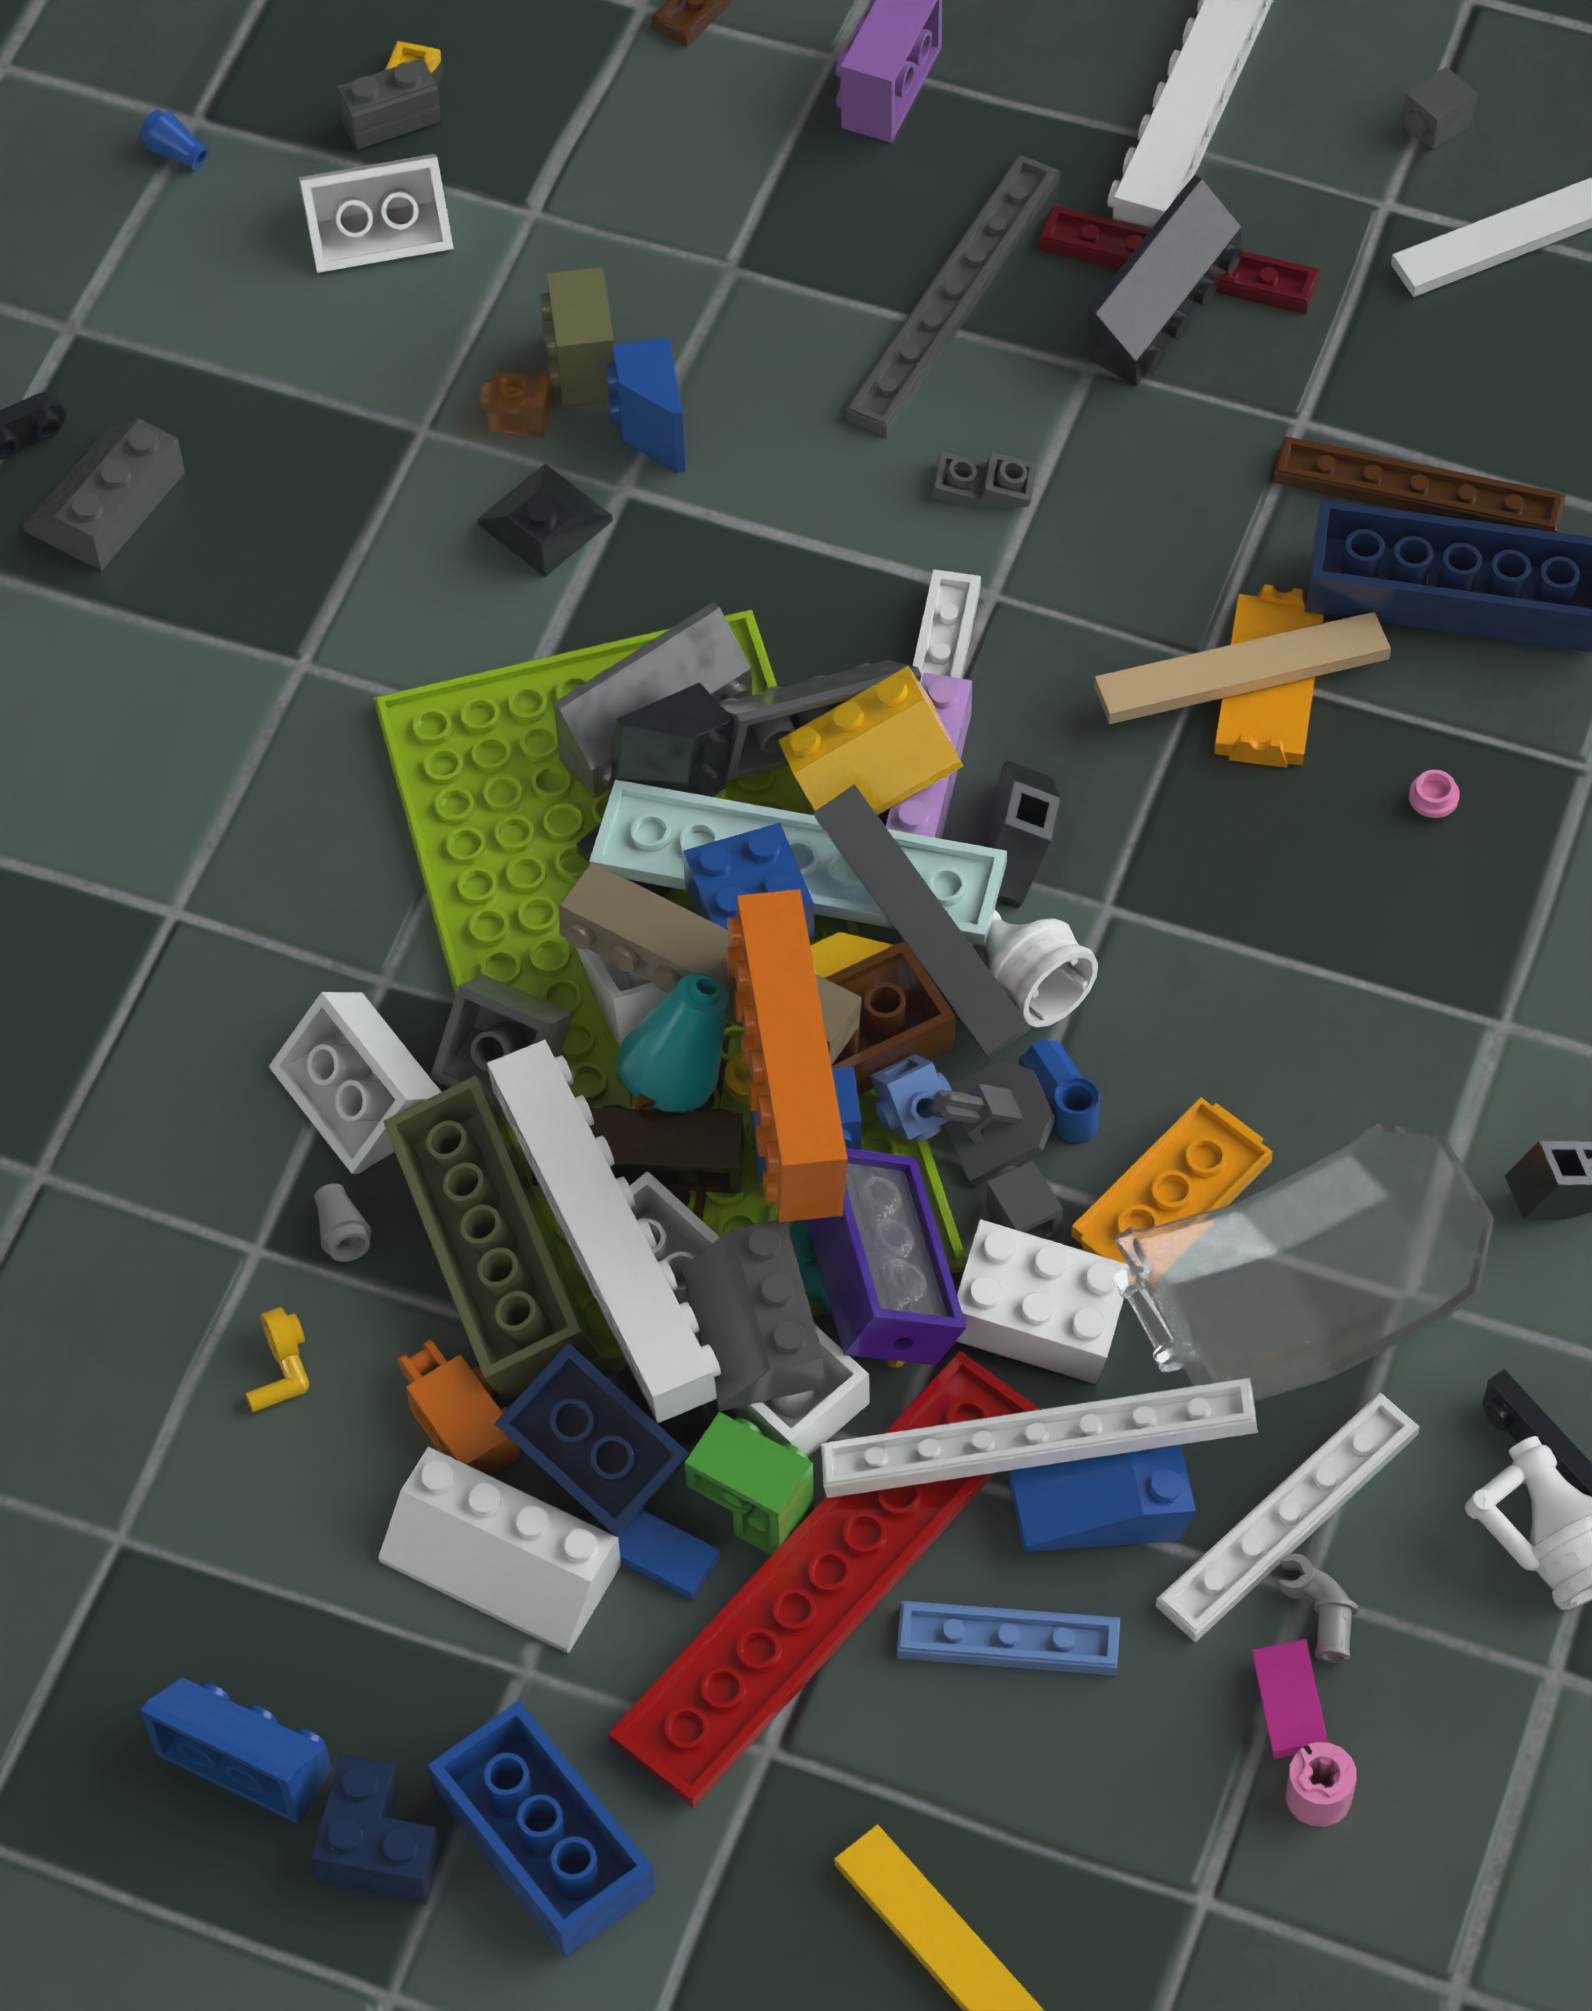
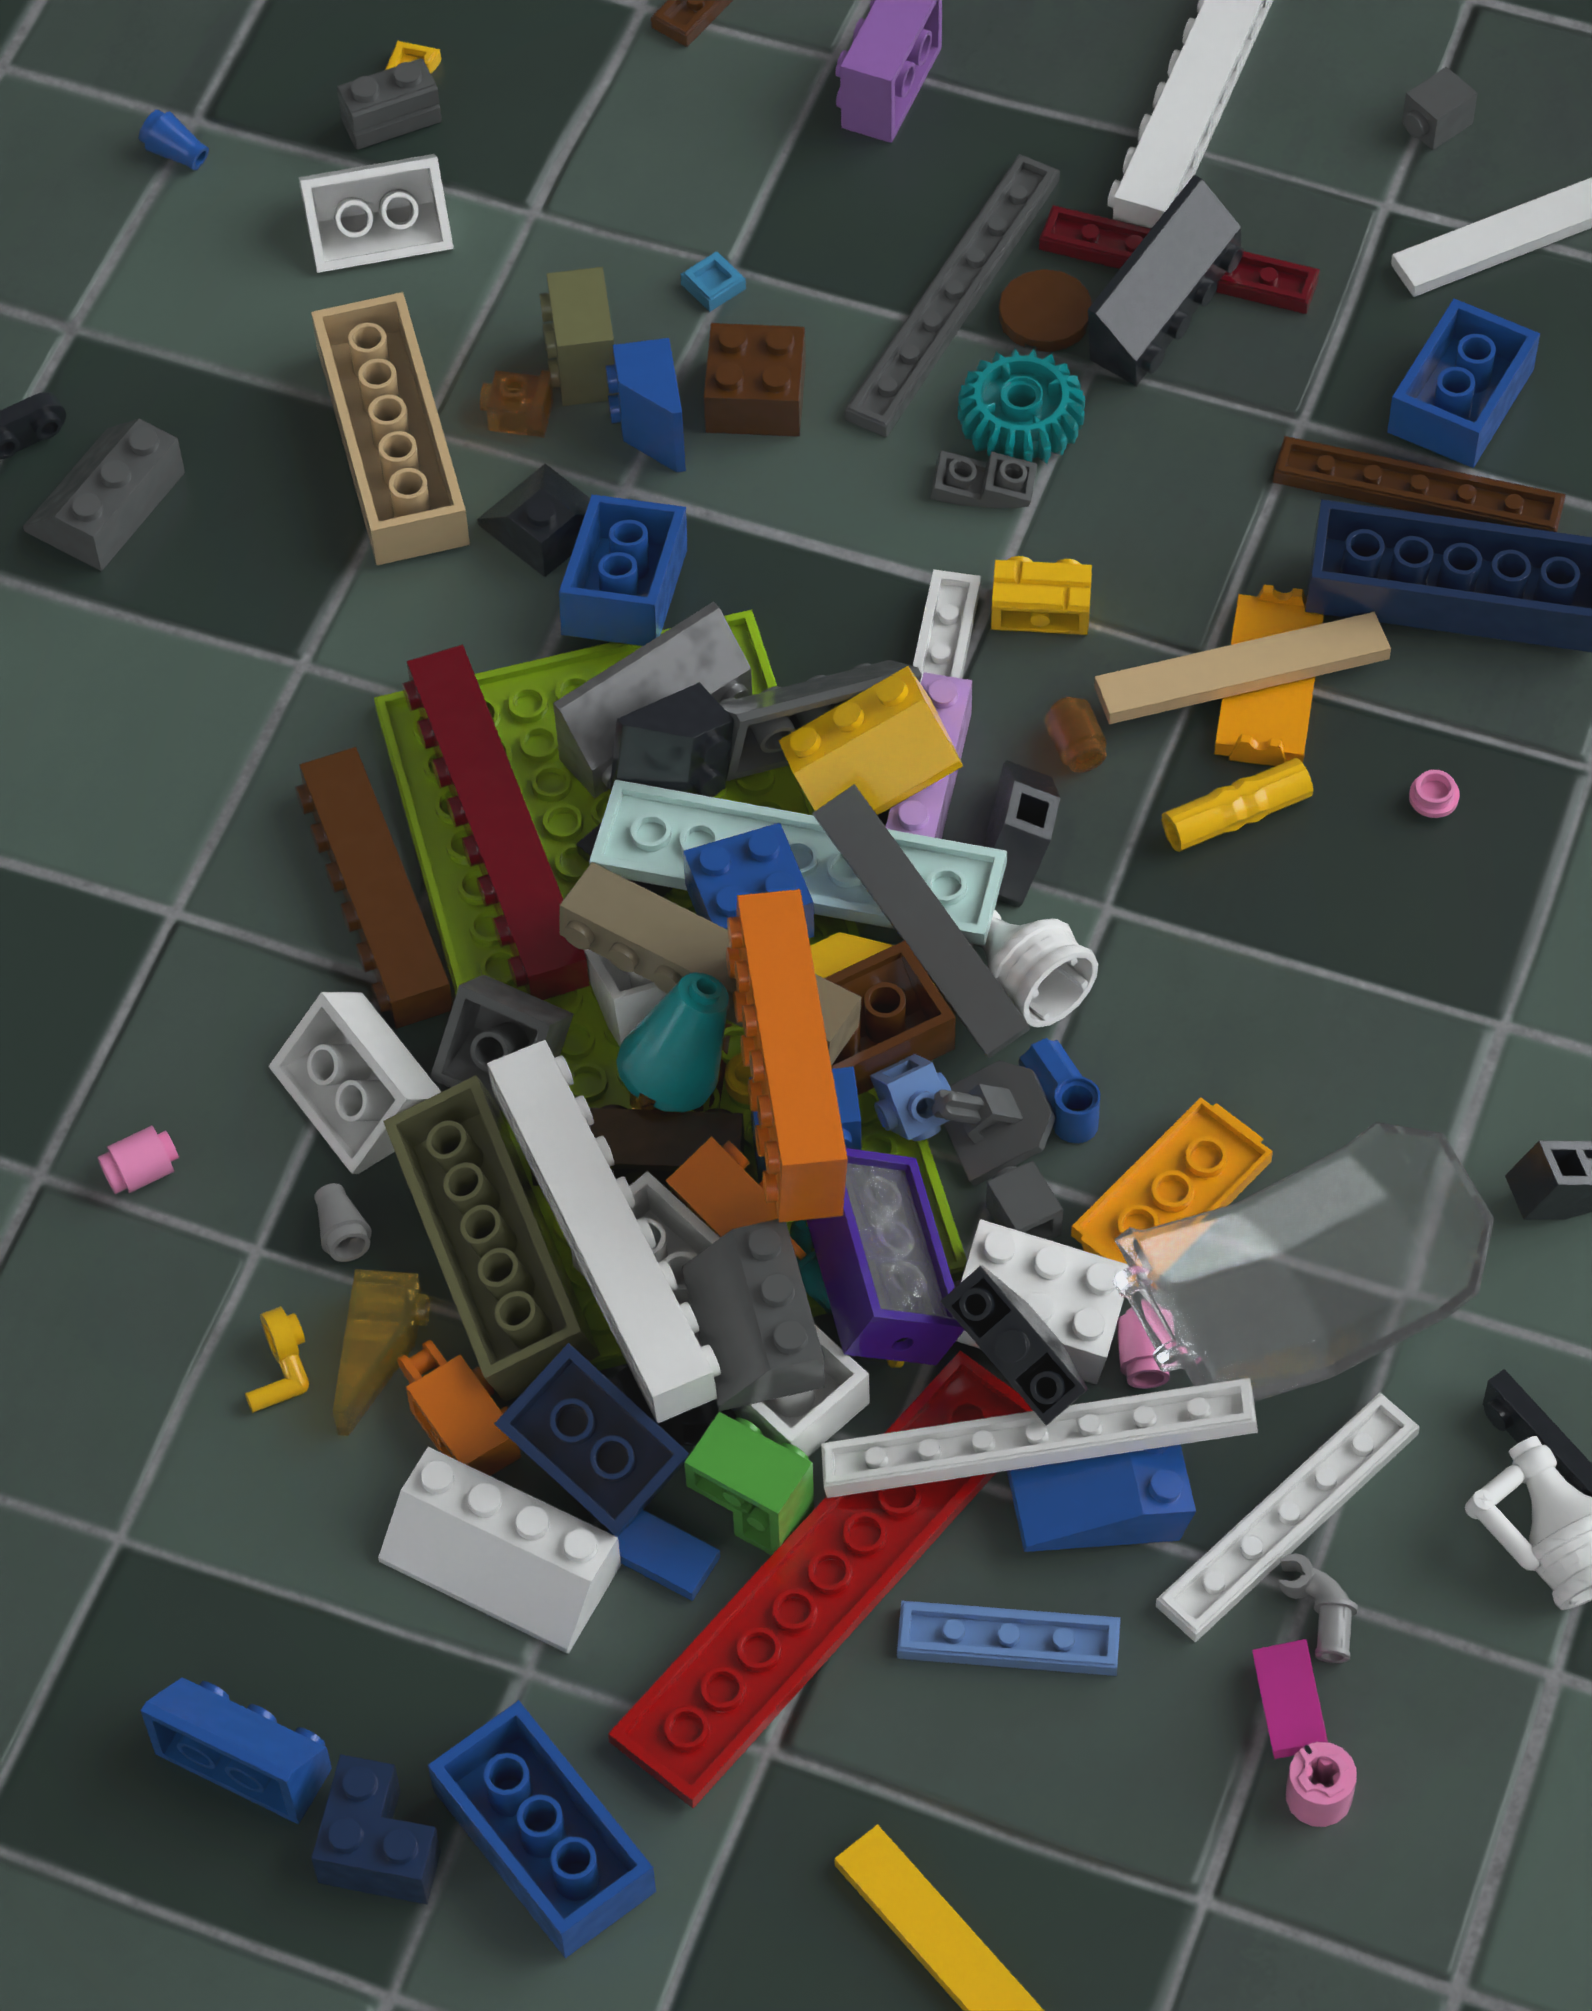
(138, 1160): none -> bright pink brick
(376, 888): none -> reddish brown brick
(378, 1330): none -> clear yellow slope
(390, 429): none -> tan brick
(496, 823): none -> dark red brick
(623, 570): none -> blue brick
(713, 281): none -> dark azure tile
(722, 1191): none -> orange brick
(755, 379): none -> reddish brown brick
(1016, 1343): none -> black slope
(1021, 406): none -> teal gear
(1041, 596): none -> yellow brick
(1045, 310): none -> reddish brown tile
(1076, 734): none -> clear orange brick
(1137, 1354): none -> bright pink brick
(1237, 804): none -> yellow axle
(1463, 383): none -> blue brick

